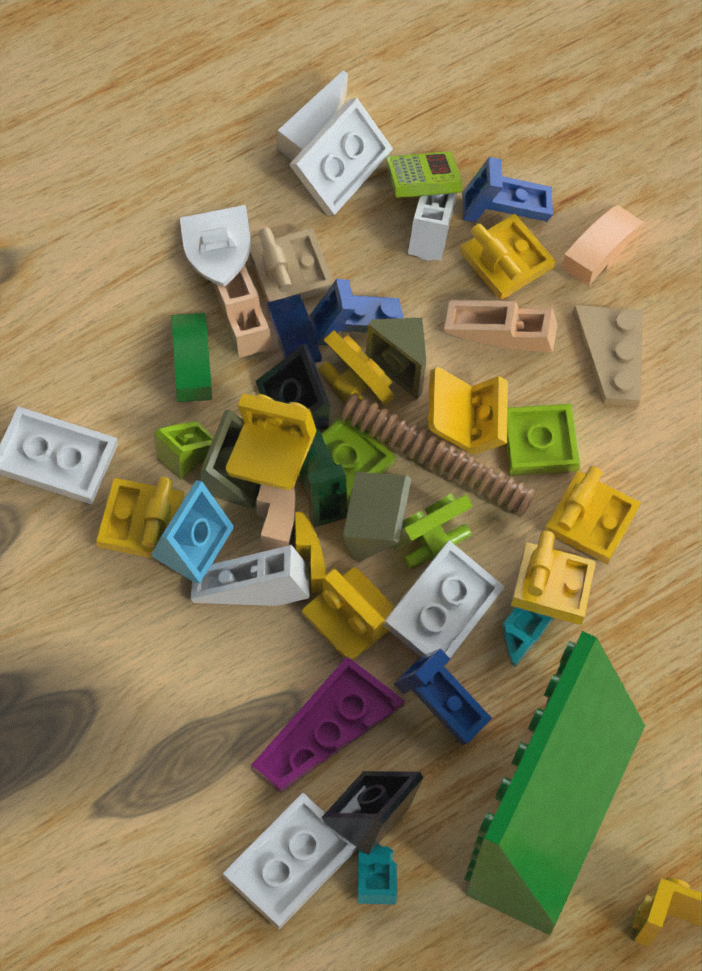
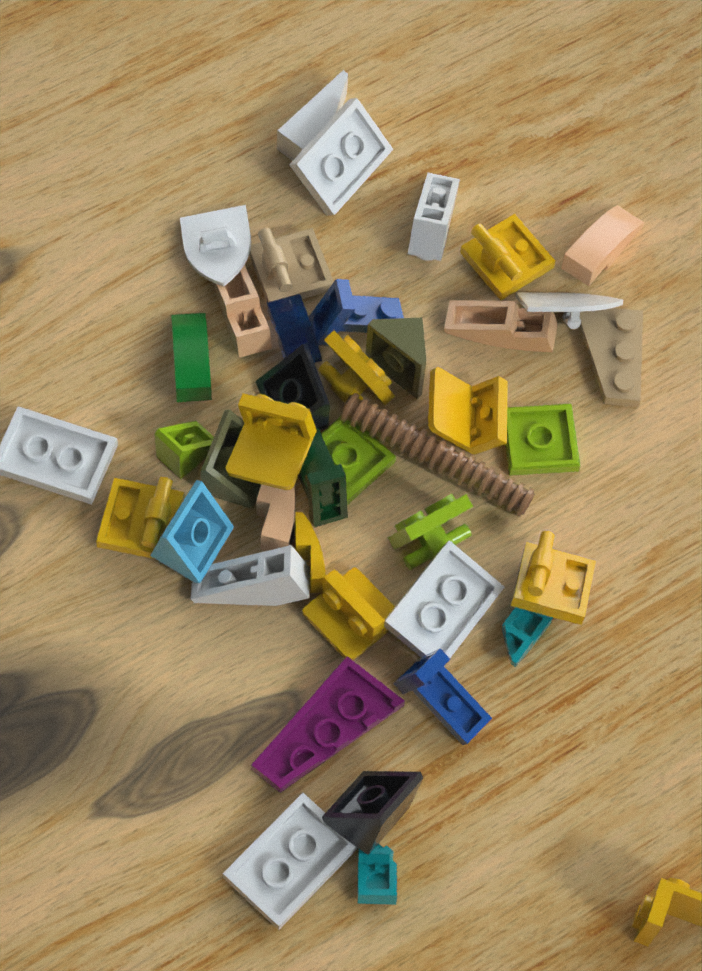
(375, 513): olive slope -> none
(424, 174): lime tile -> none
(505, 195): blue bracket -> none
(559, 791): green slope -> none
(568, 303): none -> white shield
(593, 515): yellow plate -> none

